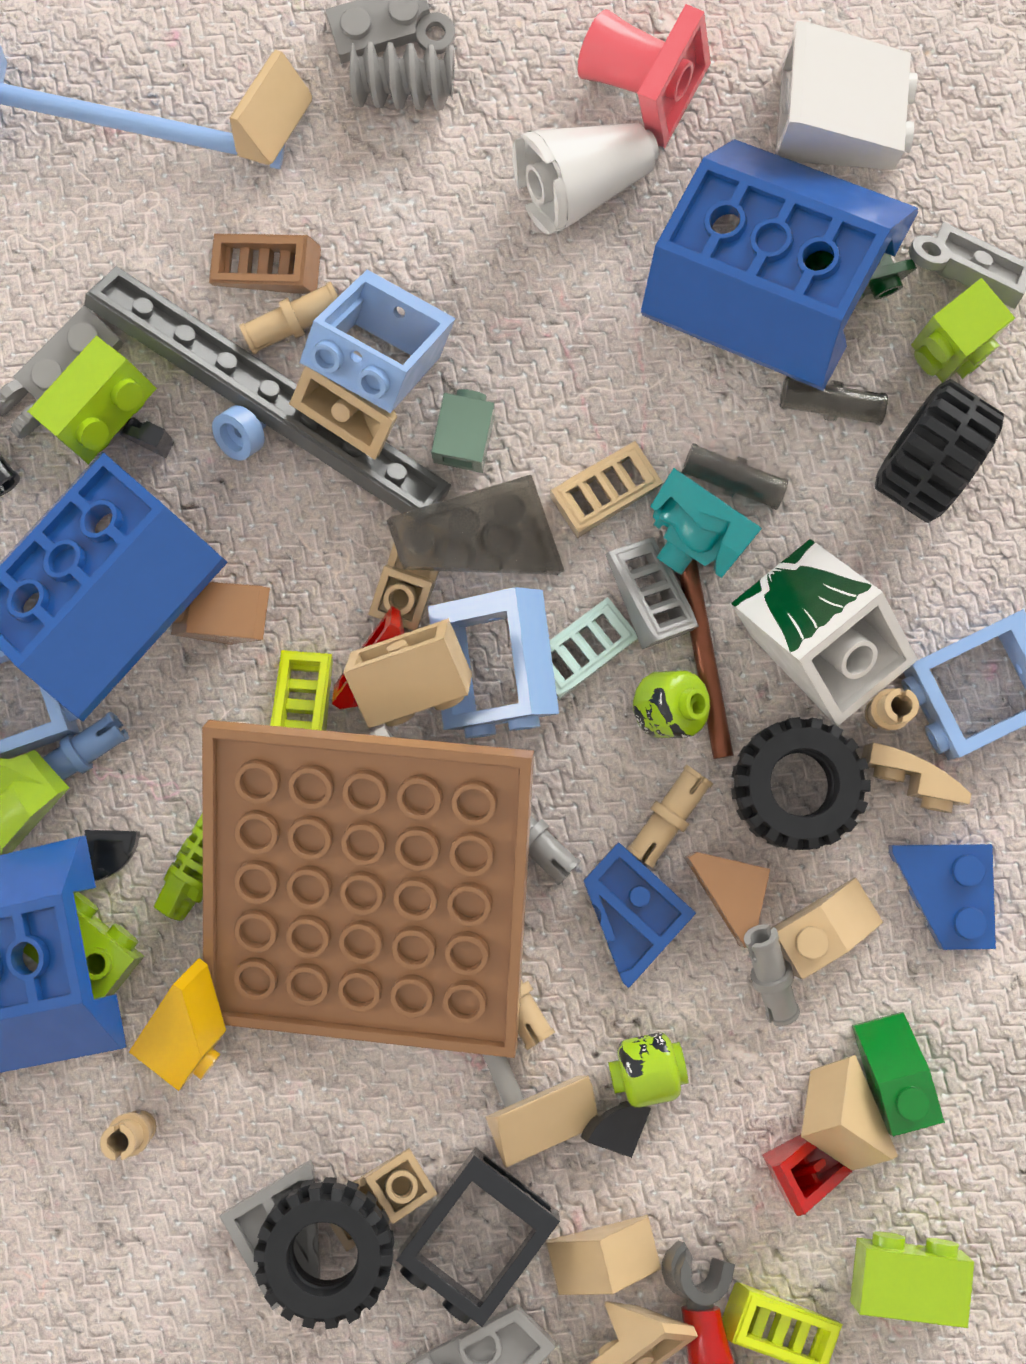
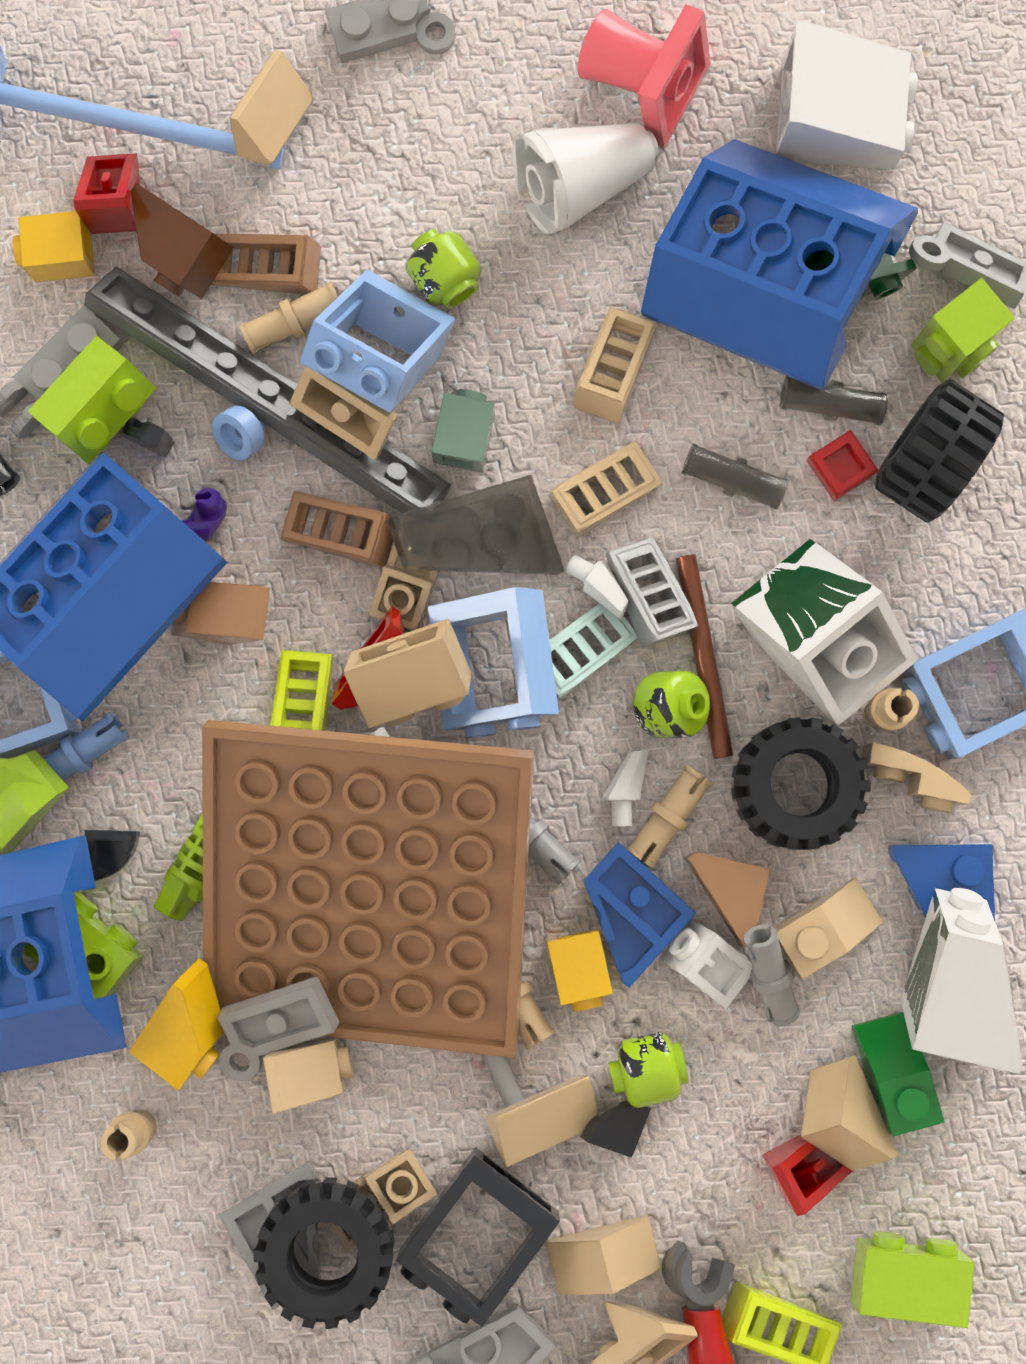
(54, 247): none -> yellow brick
(105, 193): none -> red slope
(176, 245): none -> reddish brown slope
(207, 513): none -> dark purple arm
(274, 1023): none -> light grey hinge
(307, 1073): none -> tan slope
(379, 539): none -> medium nougat slope
(401, 76): light grey piece -> none
(443, 268): none -> lime head
(580, 969): none -> yellow brick
(599, 584): none -> white bar
(603, 394): none -> tan slope
(626, 787): none -> white bar
(699, 526): teal brick -> none
(708, 963): none -> white bracket
(842, 465): none -> red tile
(960, 986): none -> white slope

